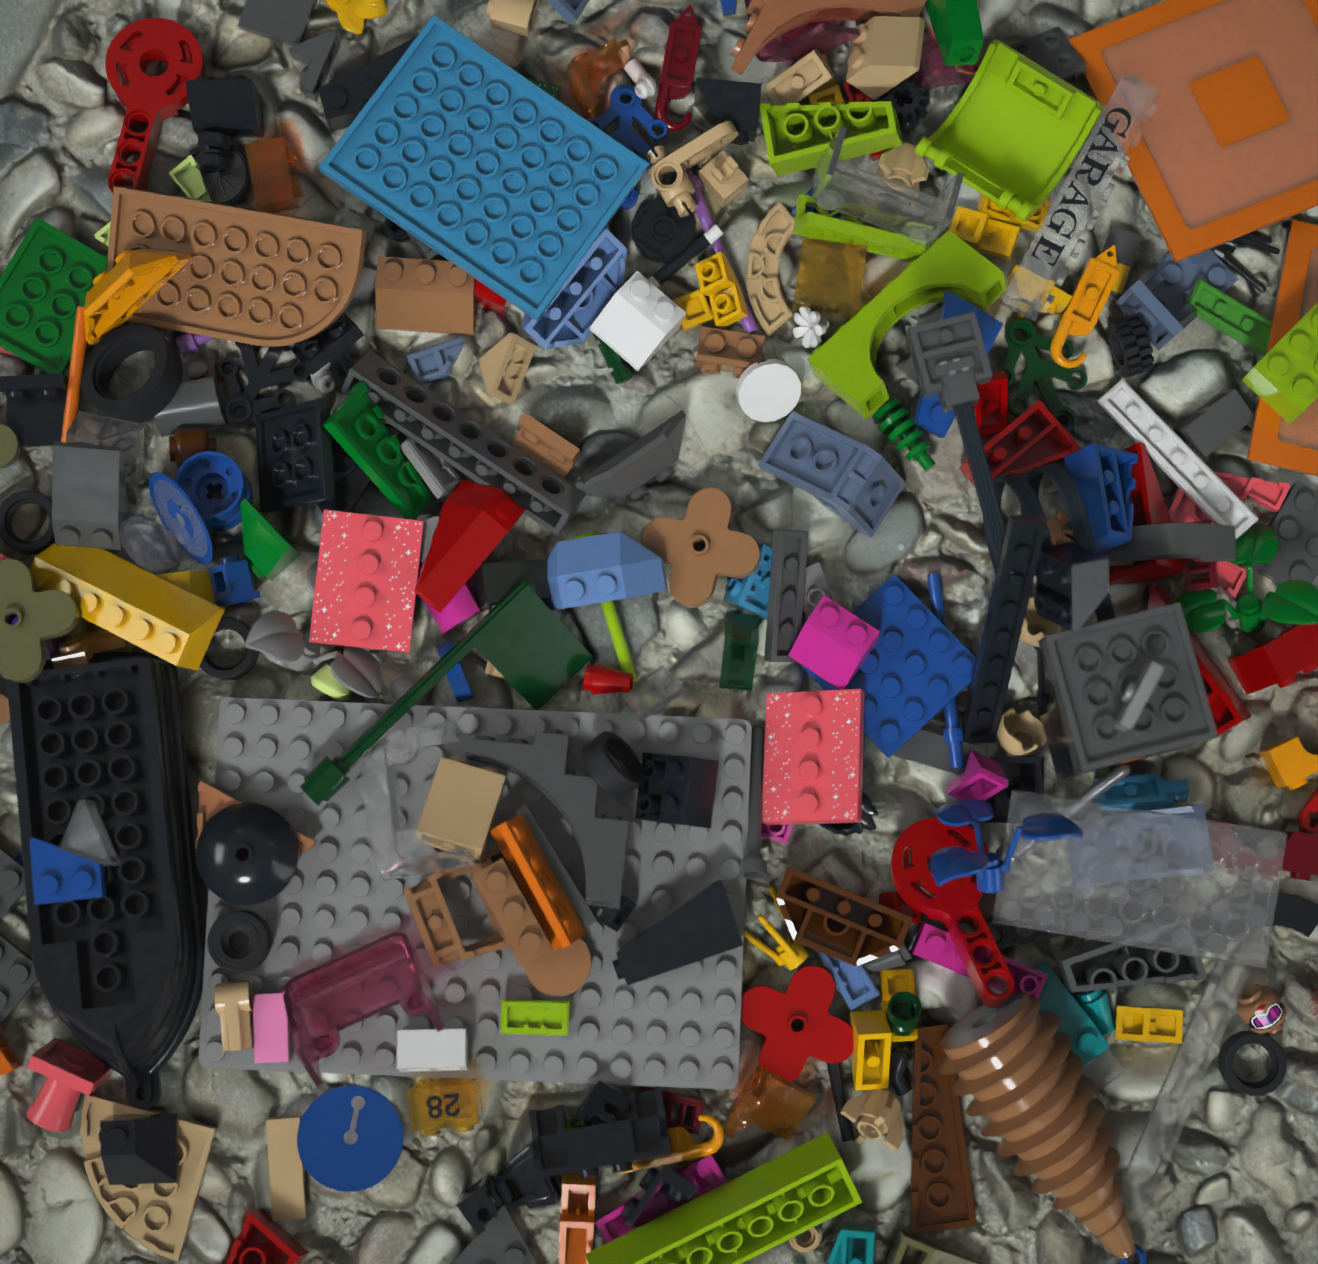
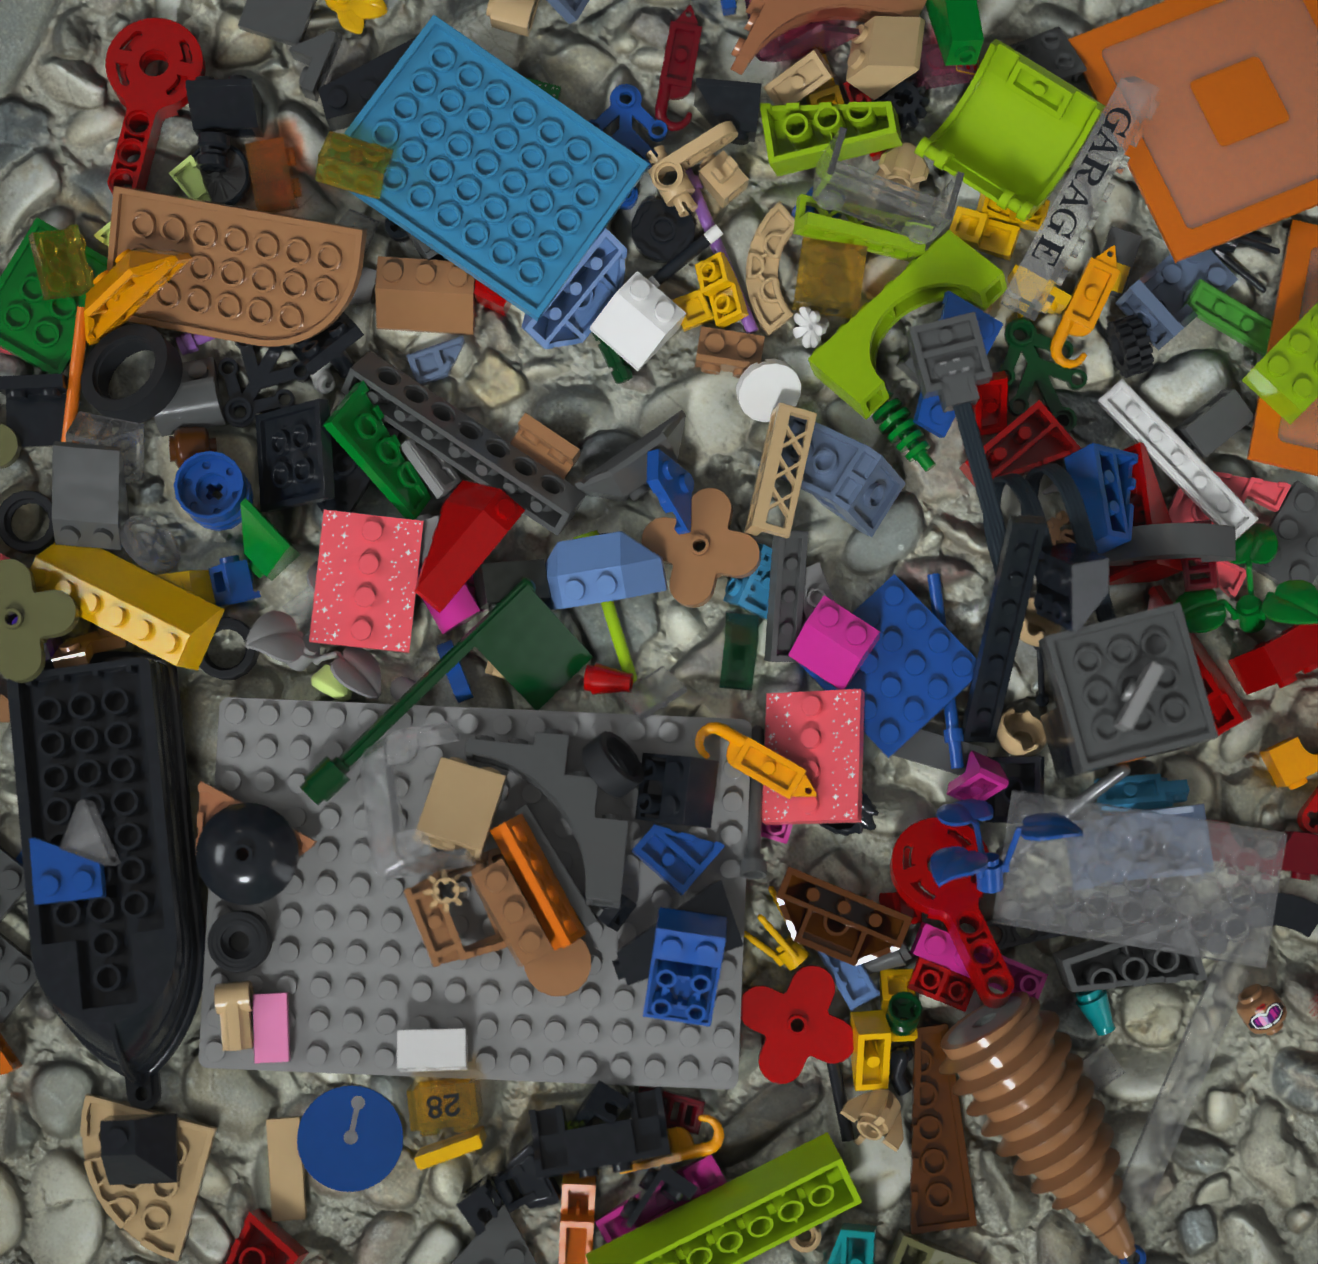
(61, 262): none -> clear yellow bracket
(67, 1074): coral plant -> none
(180, 517): blue piece -> none
(301, 608): none -> clear plate
(351, 990): clear pink windscreen -> none
(353, 164): none -> clear yellow bracket
(450, 1148): none -> yellow tile
(455, 890): none -> tan gear
(506, 367): tan slope -> none
(534, 1016): lime plate -> none
(588, 69): clear orange bracket -> none
(645, 84): white arm -> none
(672, 487): none -> blue wing
(676, 855): none -> blue wing
(685, 966): none -> blue slope
(758, 761): none -> light orange plate
(768, 469): none -> tan fence
(769, 1104): clear orange bracket -> none
(941, 984): none -> red slope
(1085, 1036): teal slope -> none
(1148, 1024): yellow slope -> none
(1275, 1075): black tyre -> none

